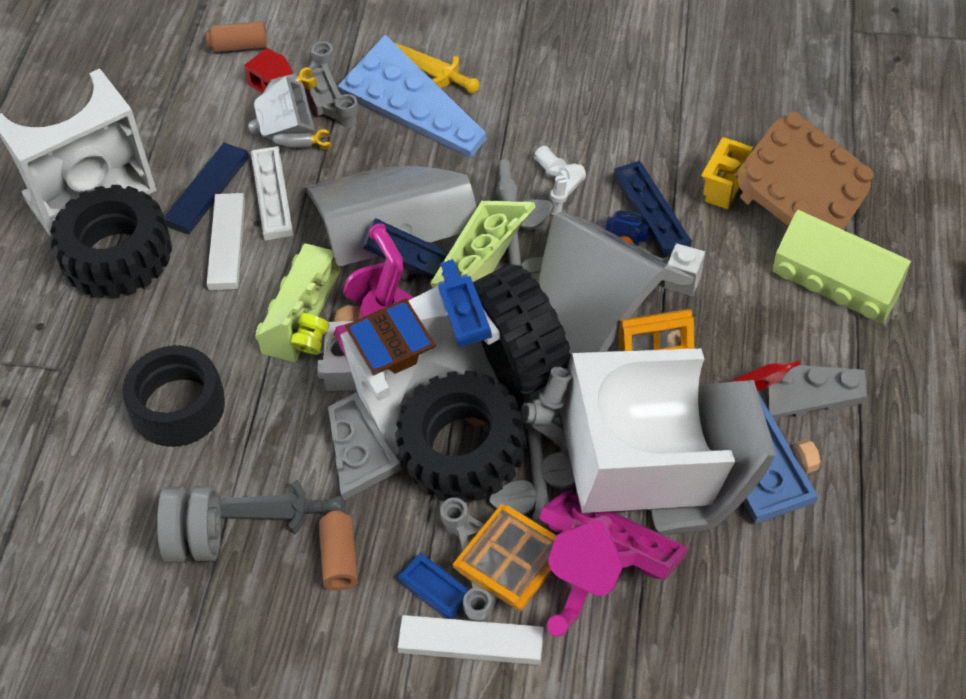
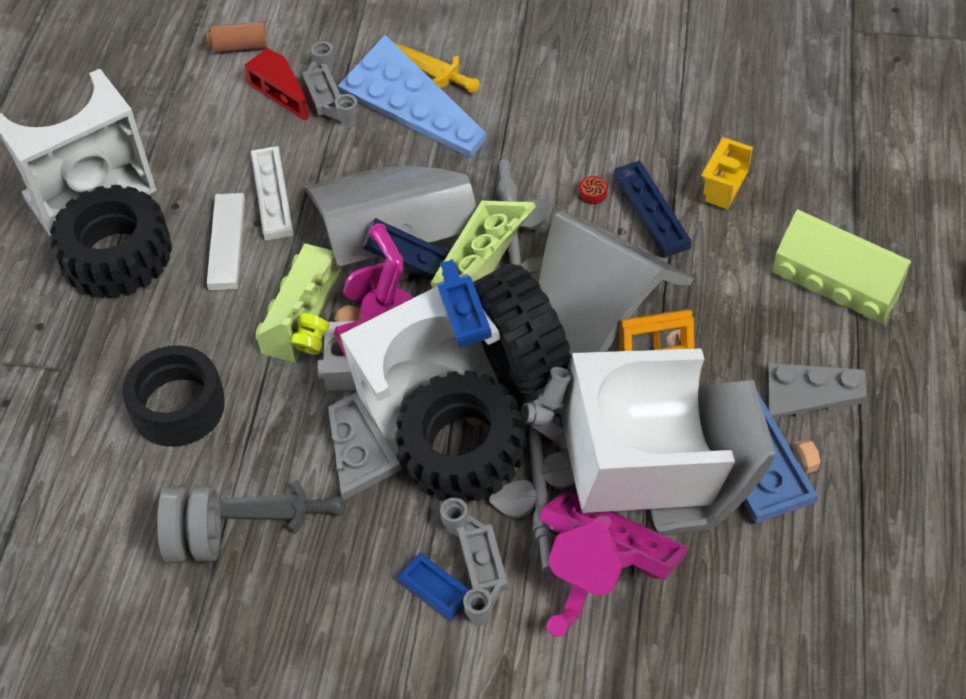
(201, 192): dark blue tile -> none
(285, 112): light grey torso -> none
(338, 551): nougat brick -> none
(390, 338): piece -> none
(471, 640): white tile -> none
(508, 557): clear piece -> none
(566, 176): white pin -> none
(593, 190): none -> red tile
(628, 226): clear blue head -> none
(691, 263): white brick -> none
(768, 374): red piece -> none
(803, 171): medium nougat plate -> none

